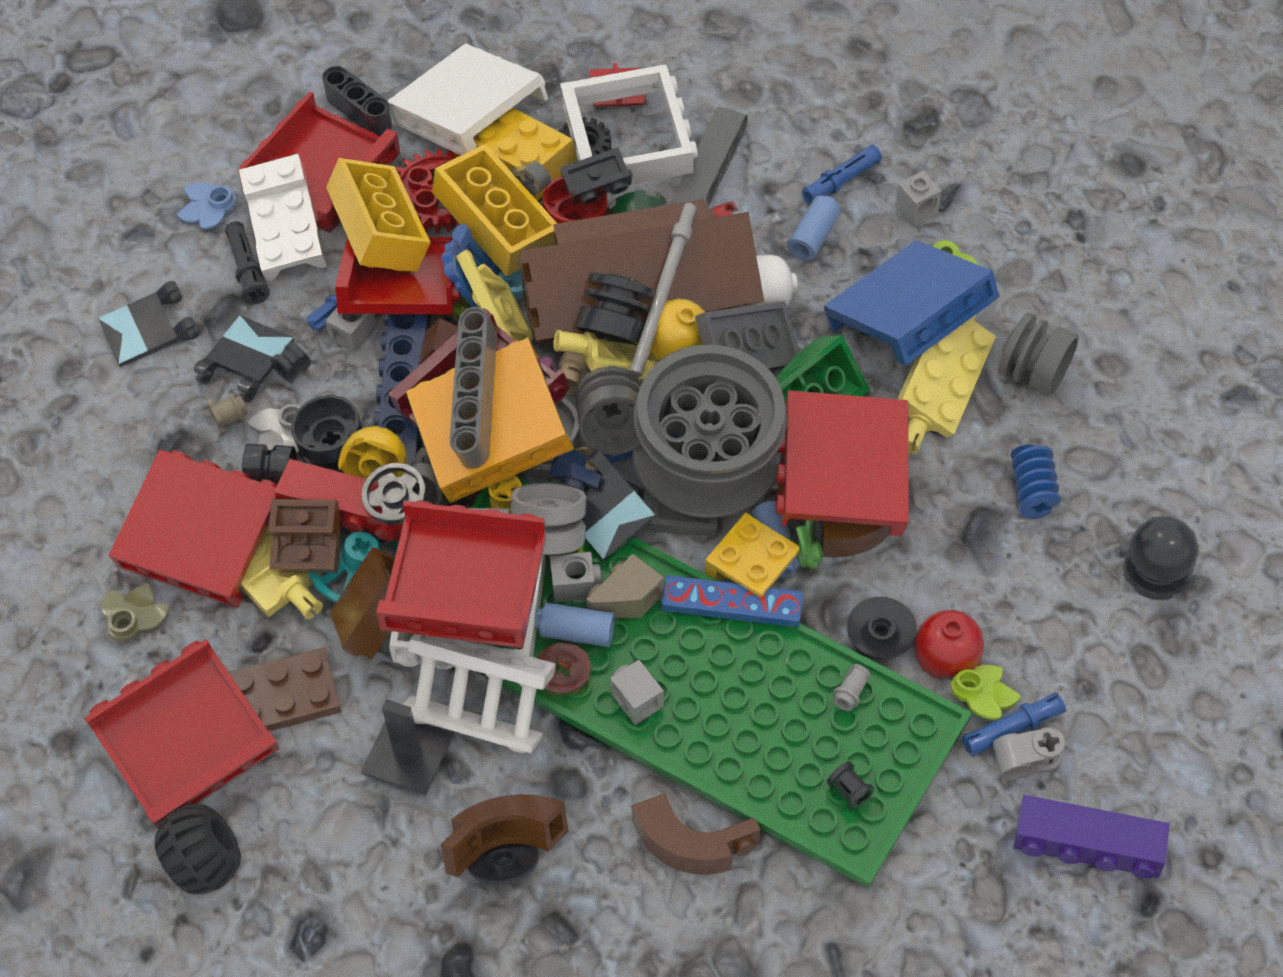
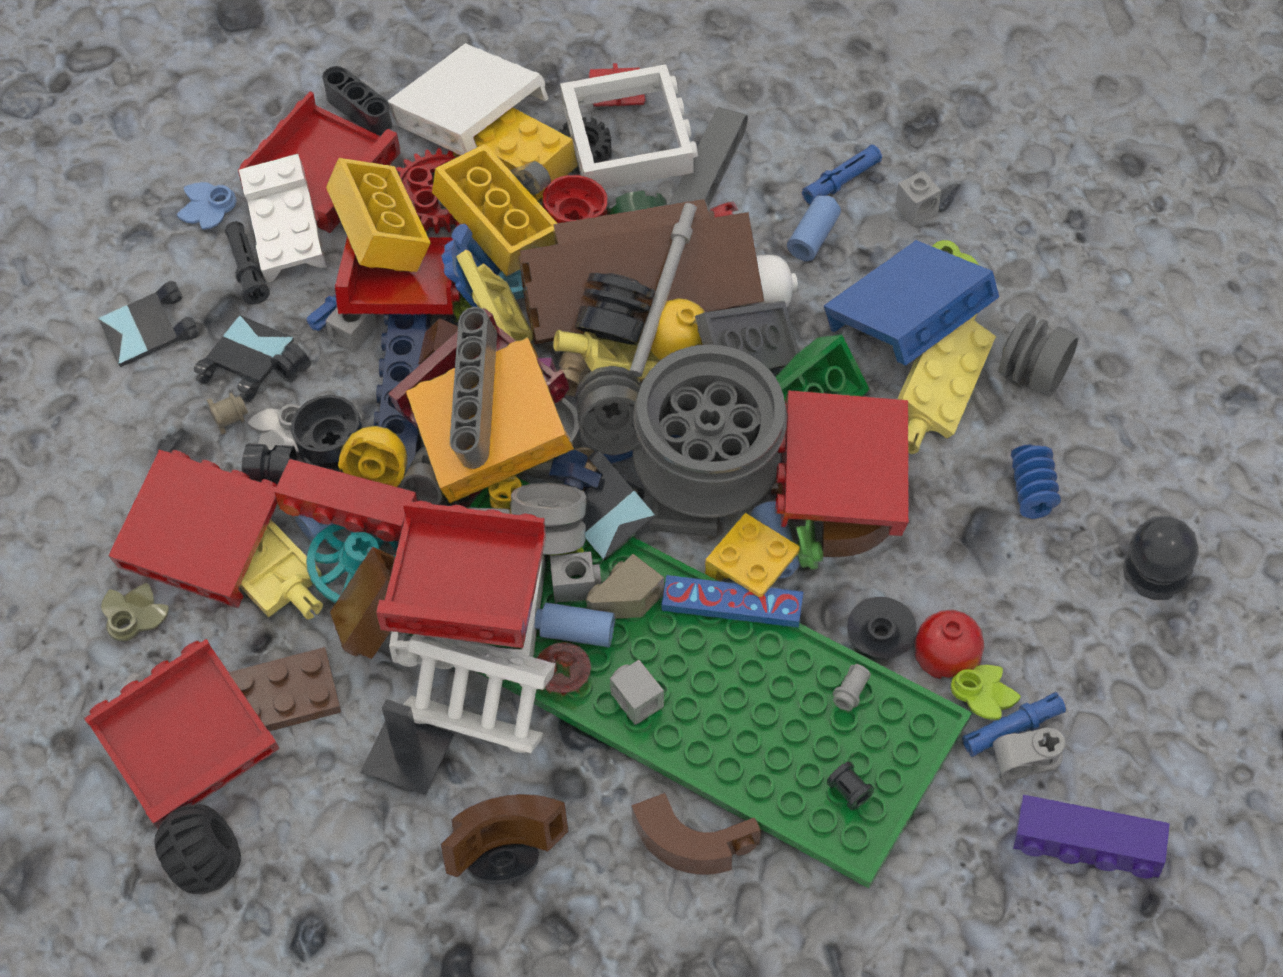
(305, 536): reddish brown slope -> none
(392, 492): wheel -> none
(596, 176): black bracket -> none

